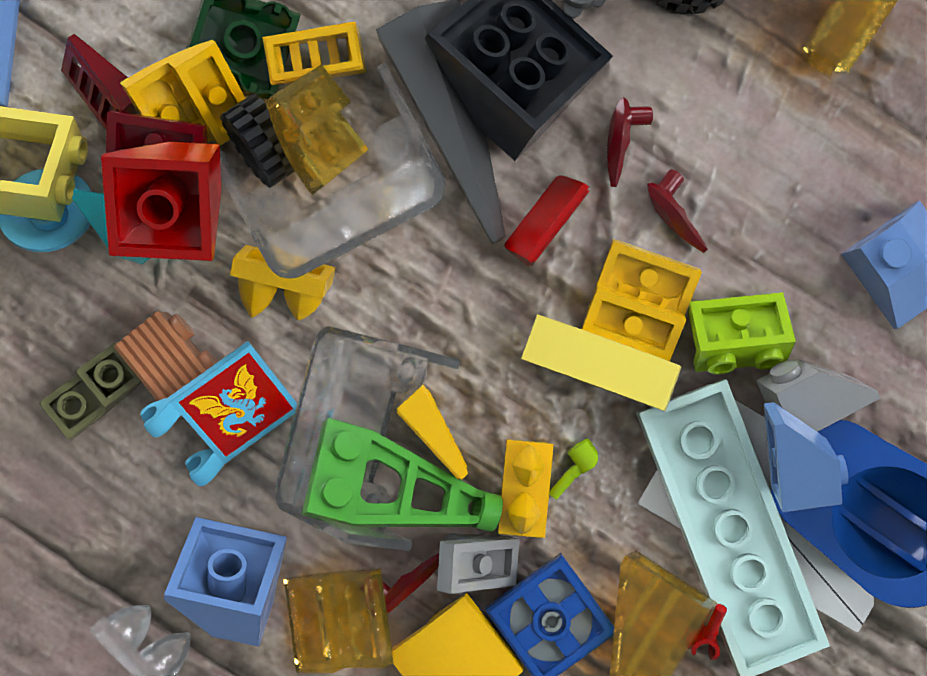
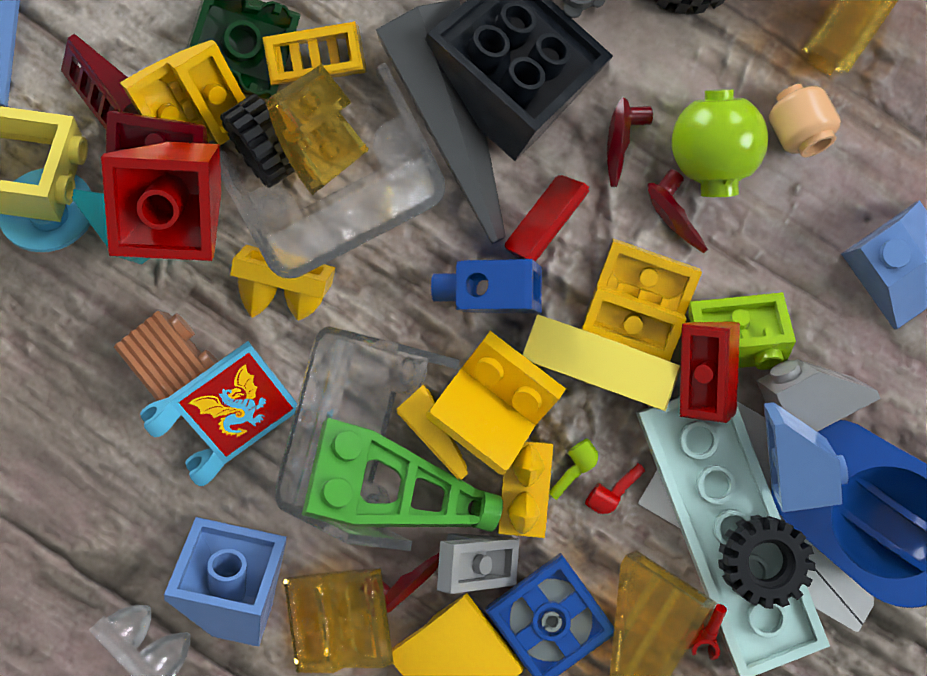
(90, 393): olive slope -> none
(495, 402): none -> yellow bracket
(512, 286): none -> blue torso
(605, 500): none -> red hand
(709, 370): none -> red slope
(719, 142): none -> lime brick
(786, 581): none -> black tyre
(804, 120): none -> light nougat head

